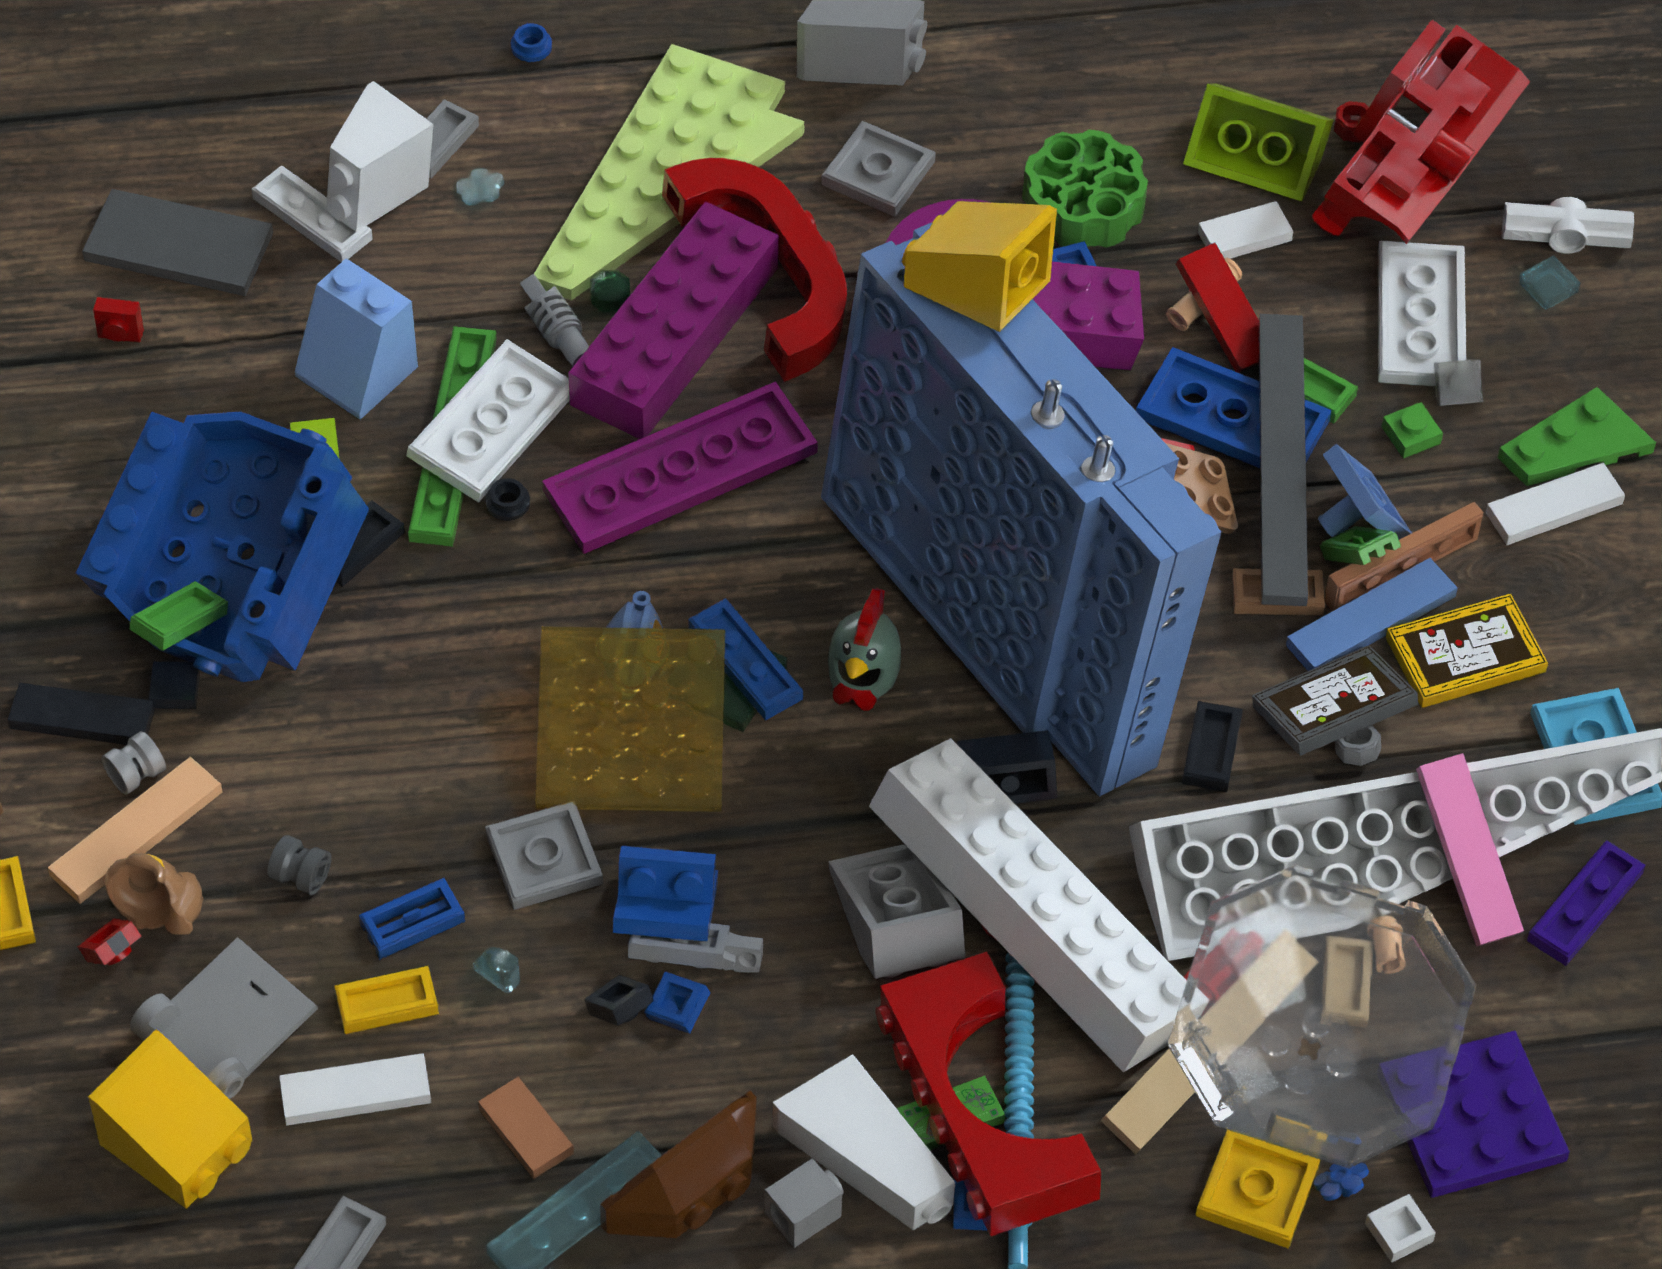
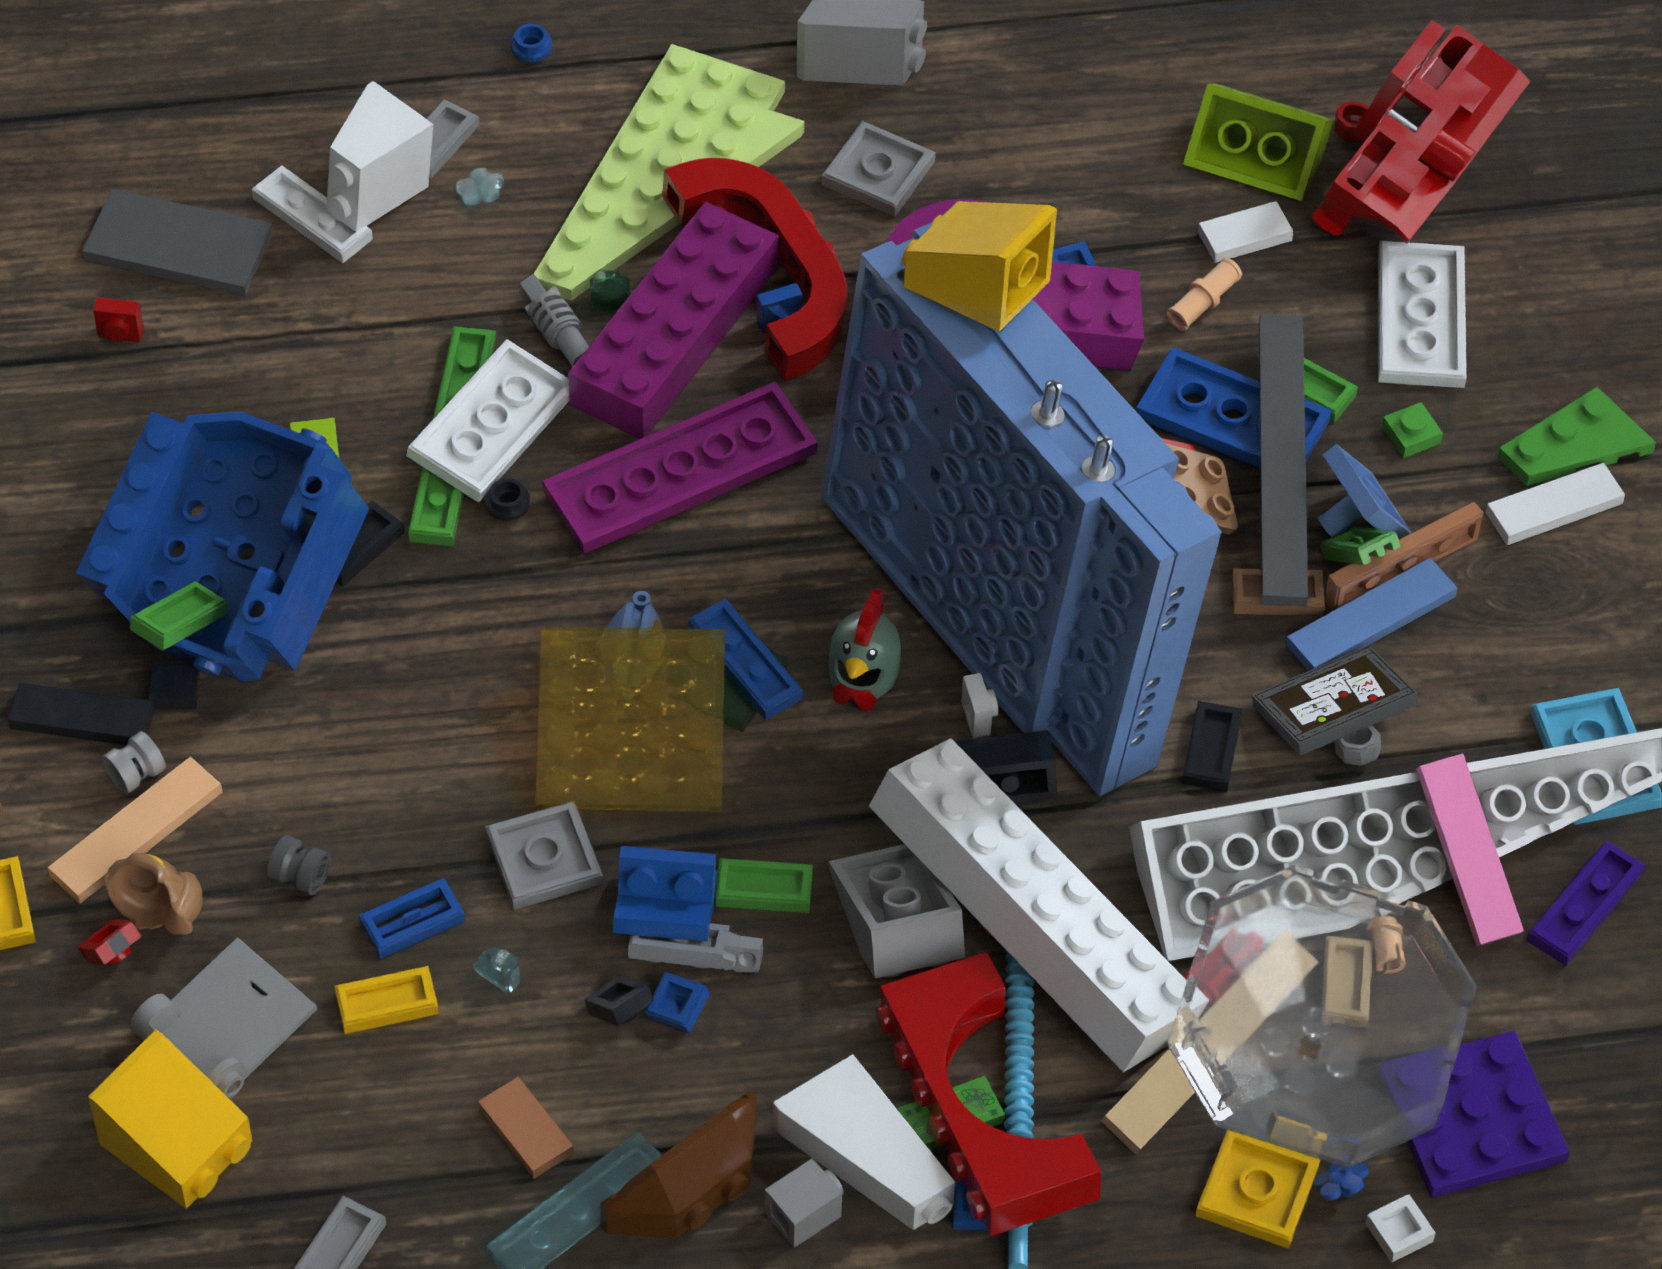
(355, 1089): white tile -> none
(357, 339): light blue slope -> none
(764, 885): none -> bright green tile
(778, 304): none -> blue tile
(978, 705): none -> white plate
(1091, 184): bright green connector -> none
(1223, 305): red tile -> none
(1458, 382): clear smoke plate -> none
(1466, 650): tile -> none
(1549, 282): clear light blue tile -> none
(1567, 225): white piece -> none

